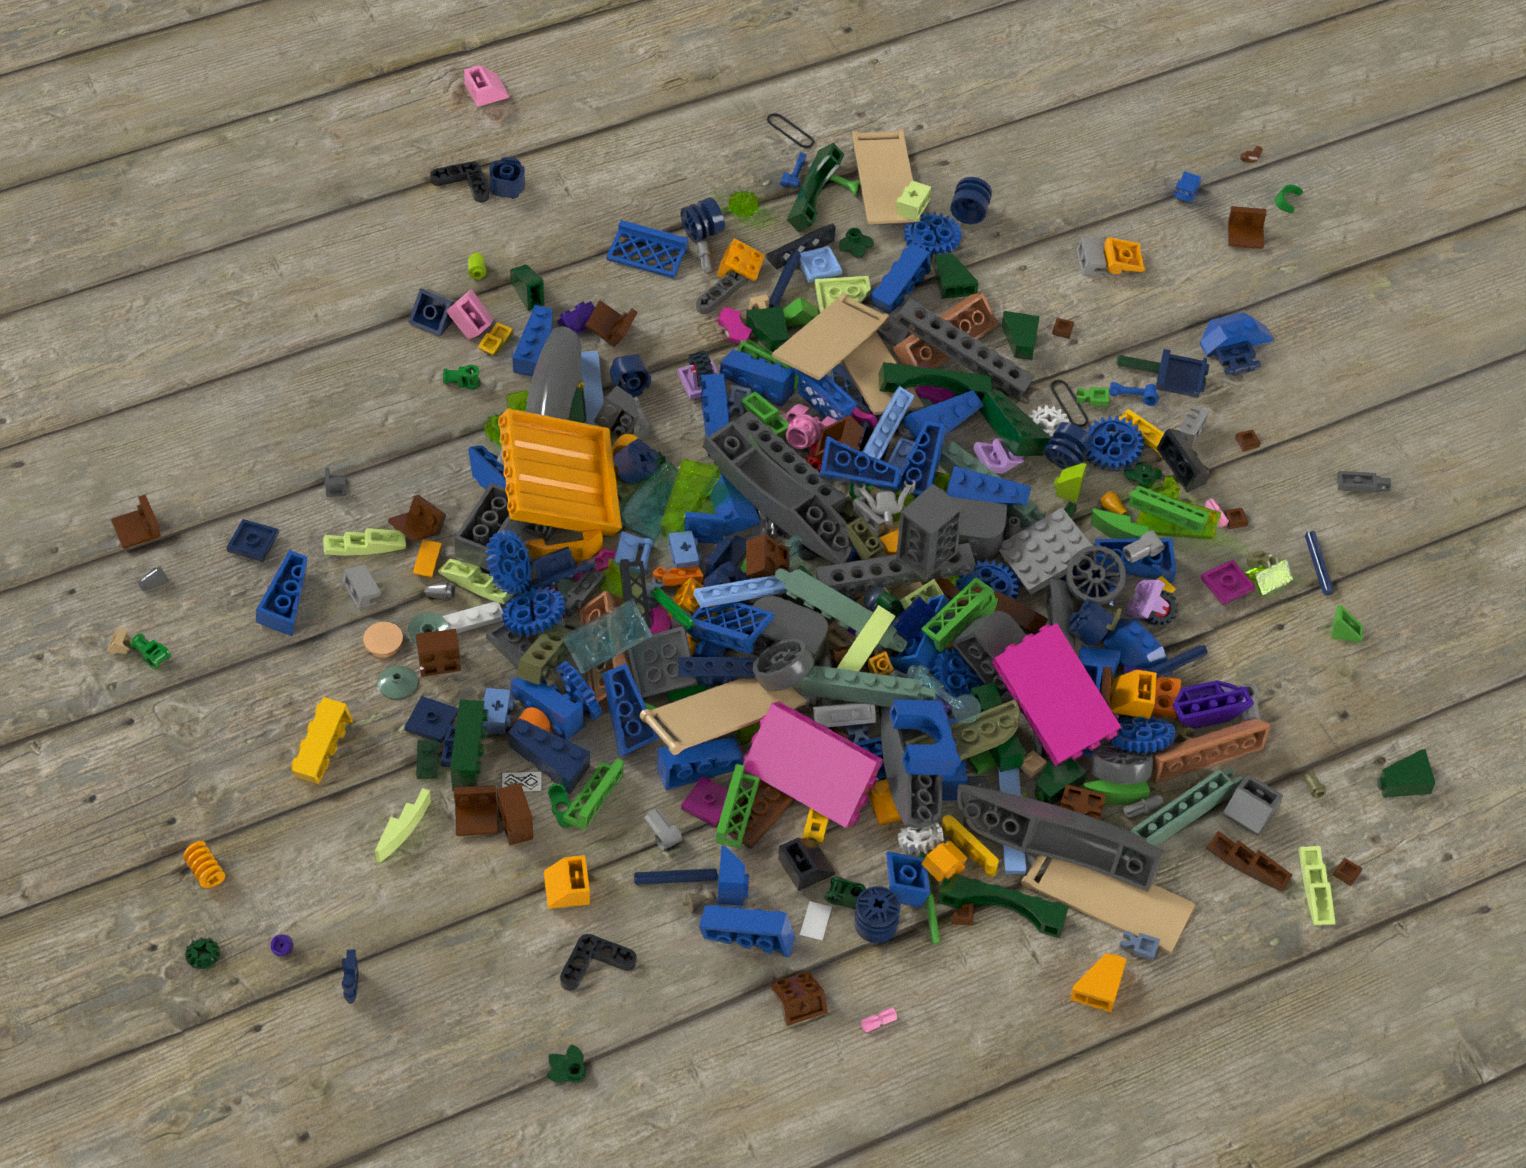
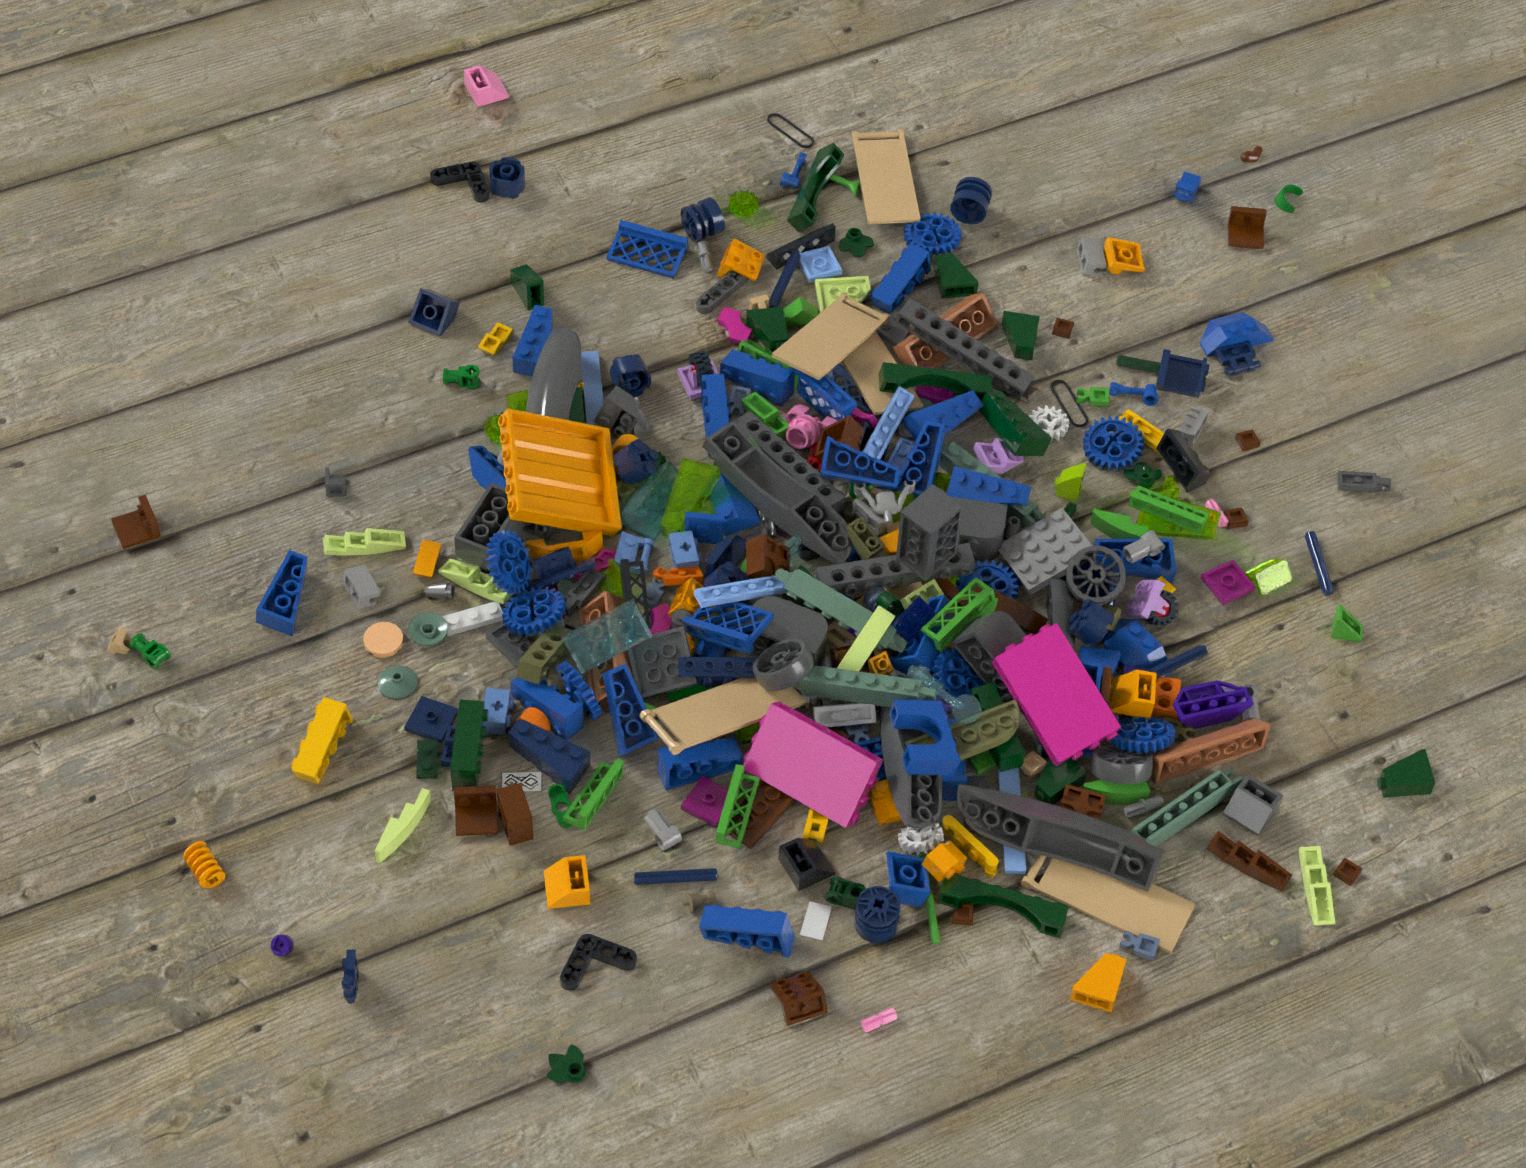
(152, 579): dark grey cone -> none
(205, 960): dark green gear -> none
(252, 540): dark blue plate -> none
(421, 521): reddish brown bracket -> none
(438, 652): reddish brown piece -> none
(470, 315): bright pink slope -> none
(476, 266): lime brick -> none
(577, 318): dark purple bracket -> none
(609, 323): reddish brown bracket -> none
(674, 609): green axle -> none
(733, 881): blue slope -> none
(913, 200): yellowish green brick -> none
(1068, 445): dark blue wheel -> none
(1113, 503): light orange cone -> none
(1262, 559): olive plate -> none
(1317, 789): olive pin -> none

